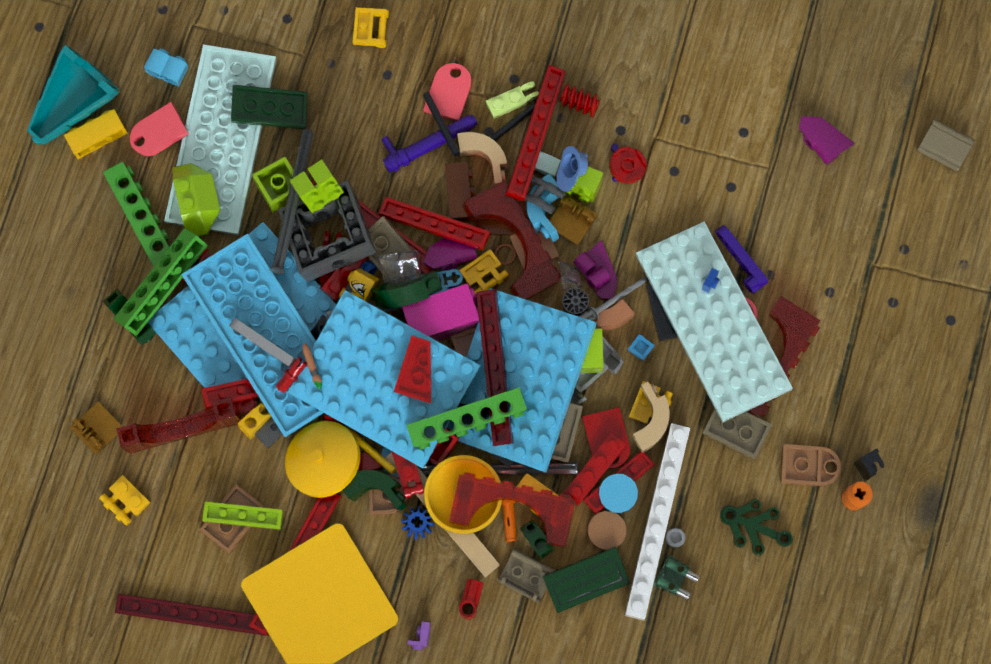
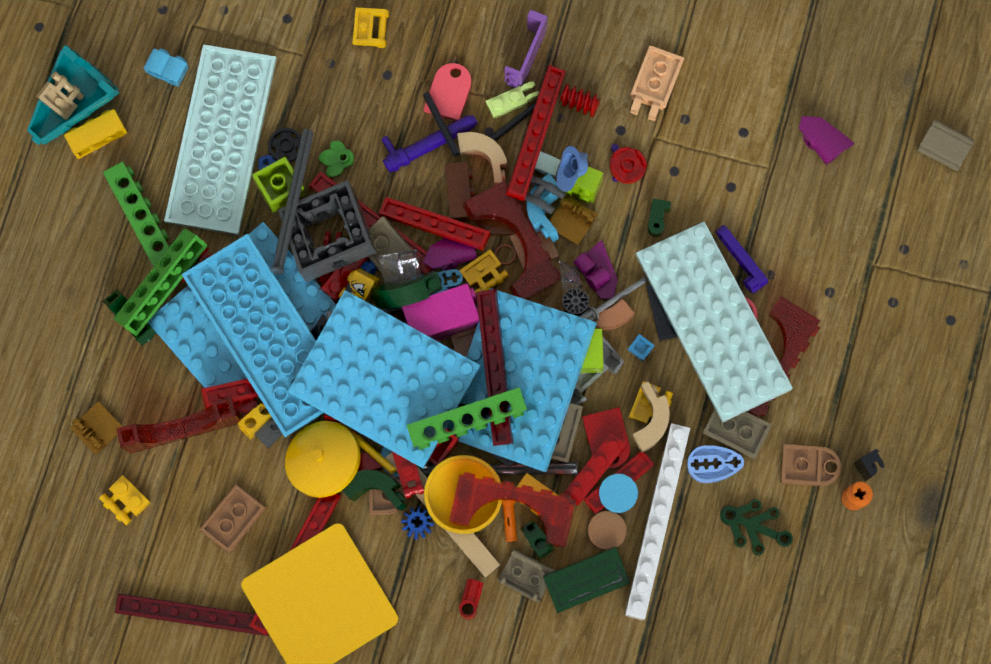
(56, 100): none -> tan plate
(159, 131): coral tile -> none
(196, 198): lime wedge -> none
(242, 515): lime plate -> none
(262, 160): none -> blue plate
(262, 342): light grey beam -> none
(269, 107): dark green tile -> none
(285, 144): none -> black wheel
(291, 375): red axle -> none
(312, 366): nougat piece -> none
(319, 195): lime piece -> none
(333, 158): none -> bright green plate
(415, 372): red wing -> none
(423, 633): medium lavender bracket -> none
(536, 23): none -> medium lavender panel
(655, 80): none -> light nougat tile
(656, 224): none -> dark green leg
(670, 575): clear green piece -> none
(675, 537): light grey tile -> none
(710, 453): none -> light blue piece
(711, 280): blue plate -> none

